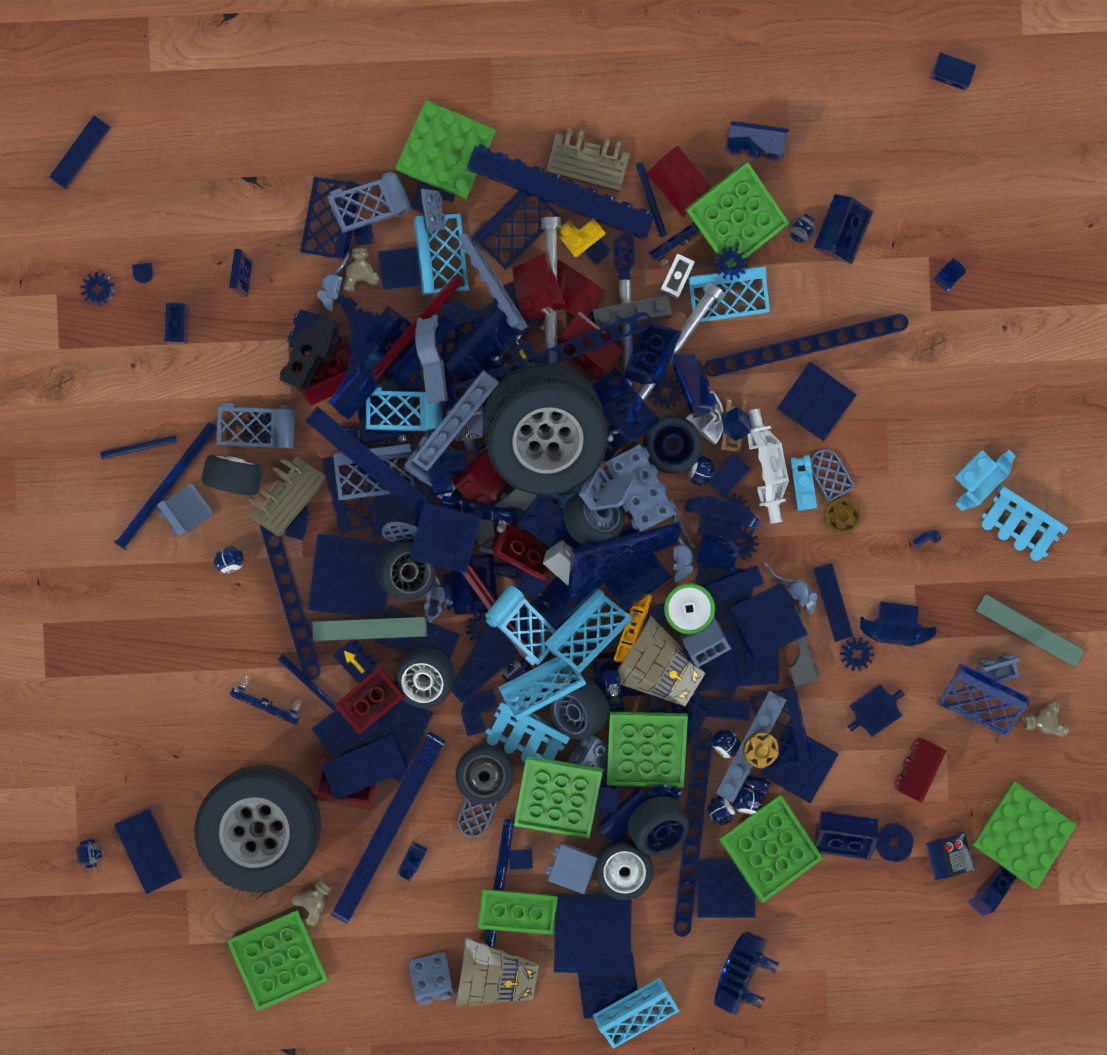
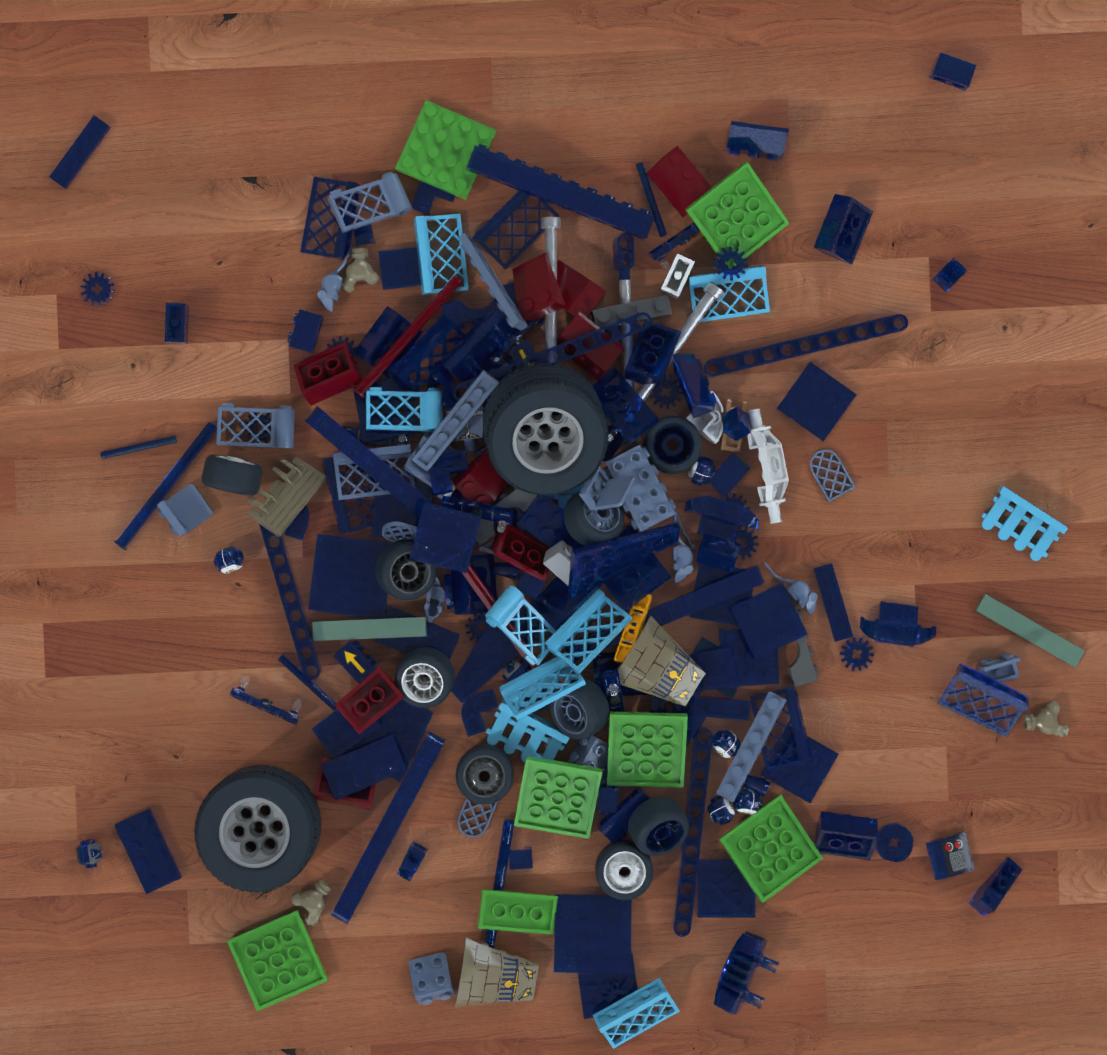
(143, 272): clear blue tile -> none
(240, 273): clear blue tile -> none
(319, 336): black brick -> none
(359, 380): clear blue arch -> none
(432, 364): sand blue piece -> none
(433, 210): sand blue hinge -> none
(571, 867): sand blue brick -> none
(579, 240): yellow plate -> none
(587, 164): dark tan hinge -> none
(597, 251): clear blue panel -> none
(667, 790): clear blue gear -> none
(687, 595): white wheel -> none
(706, 644): sand blue brick -> none
(760, 750): pearl gold wheel -> none
(802, 228): head -> none
(803, 483): medium azure plate -> none
(842, 516): pearl gold wheel -> none
(875, 710): clear blue plate -> none
(919, 769): dark red slope -> none
(926, 536): clear blue arm -> none
(981, 477): medium azure plate -> none
(1024, 835): bright green plate -> none

